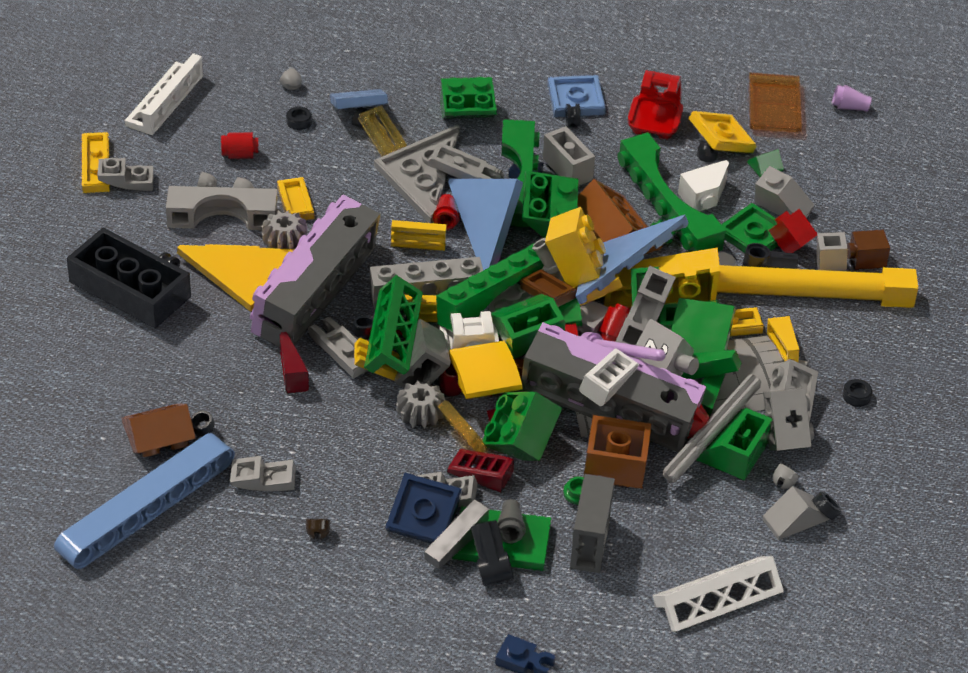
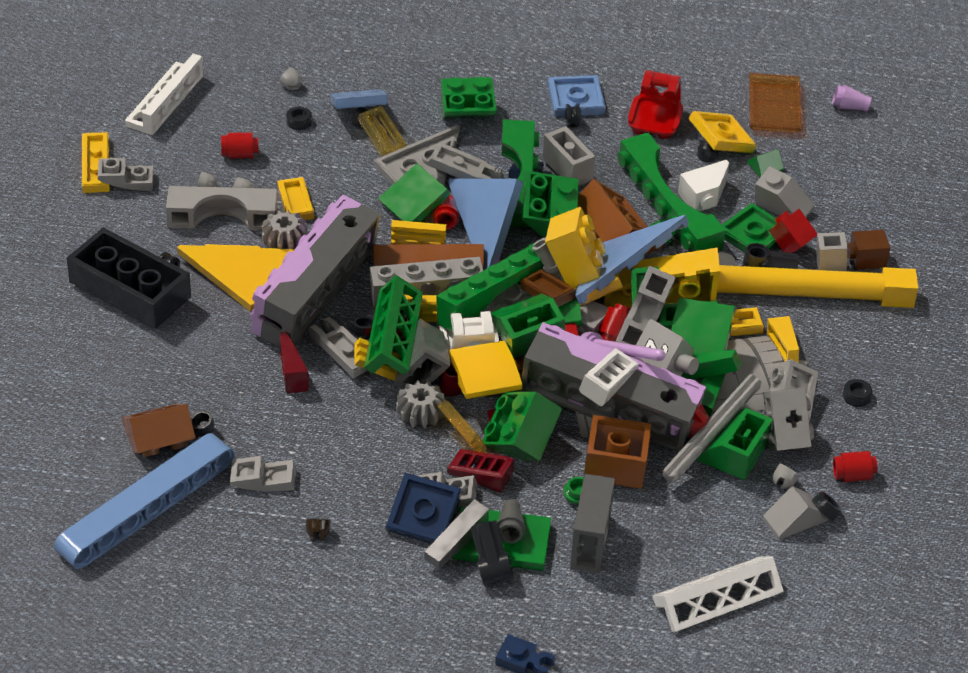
(414, 195): none -> green tile
(425, 252): none -> dark orange tile
(854, 466): none -> red brick

